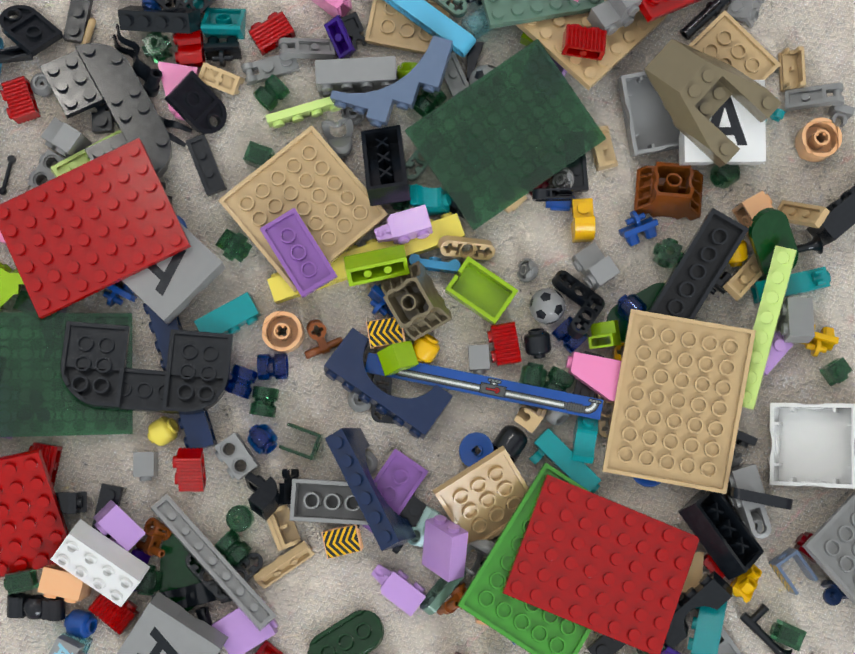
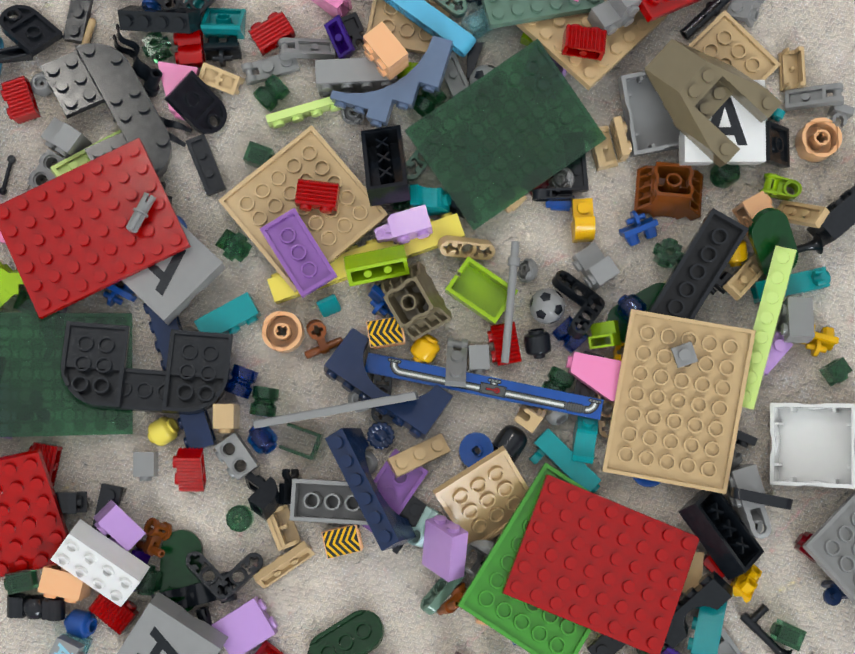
(102, 120): black plate -> none
(140, 213): none -> light grey axle
(213, 562): light grey plate -> none
(226, 417): none -> tan brick
(233, 548): clear green wheel -> none
(280, 366): clear blue wheel -> none
(317, 195): none -> red brick
(329, 305): none -> teal slope
(337, 409): none -> light grey tile
(341, 145): light grey piece -> none
(380, 435): none -> dark blue piece
(385, 51): none -> light nougat brick
(397, 357): lime piece -> none
(398, 589): lavender hinge -> none
(418, 455): none -> tan plate
(436, 264): dark azure plate -> none
(456, 363): none -> light grey plate
(513, 263): none -> light grey bar
(533, 374): clear green head -> none
(620, 142): none -> tan plate
(684, 354): none -> light grey plate
(776, 186): none -> lime piece
(777, 145): none -> black plate
(785, 556): sand blue piece -> none

